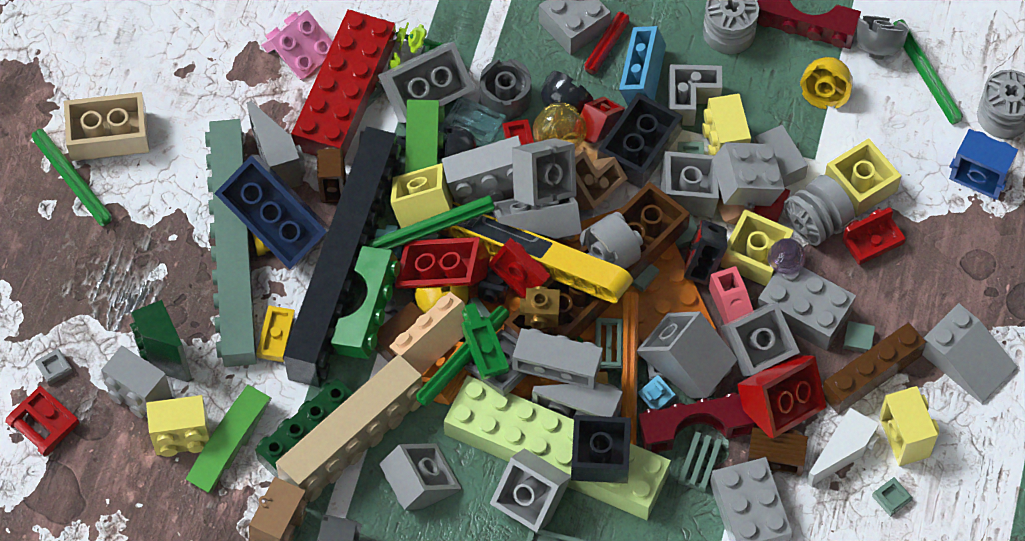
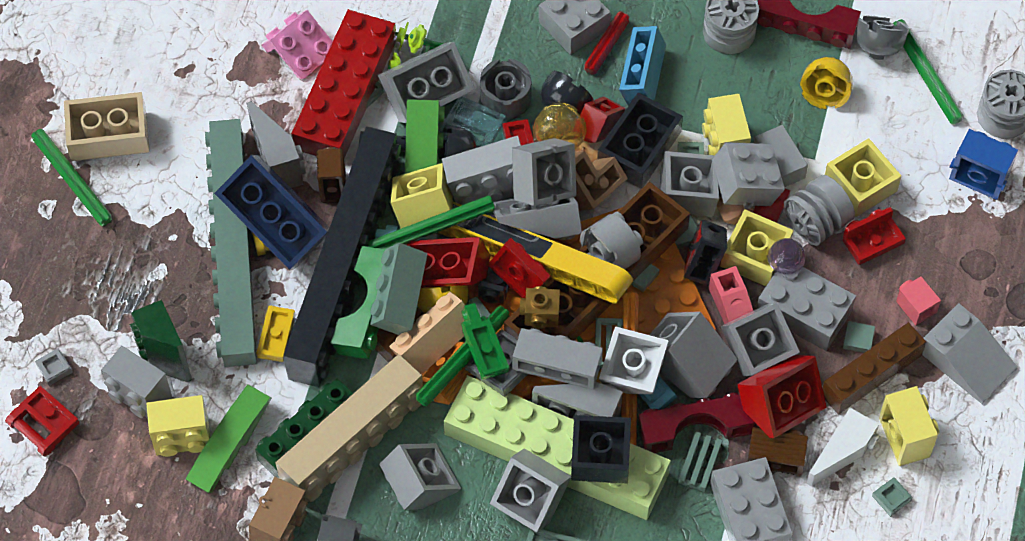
(398, 288): none -> sand green brick
(633, 361): none -> white slope
(692, 86): light grey brick -> none
(918, 300): none -> coral brick

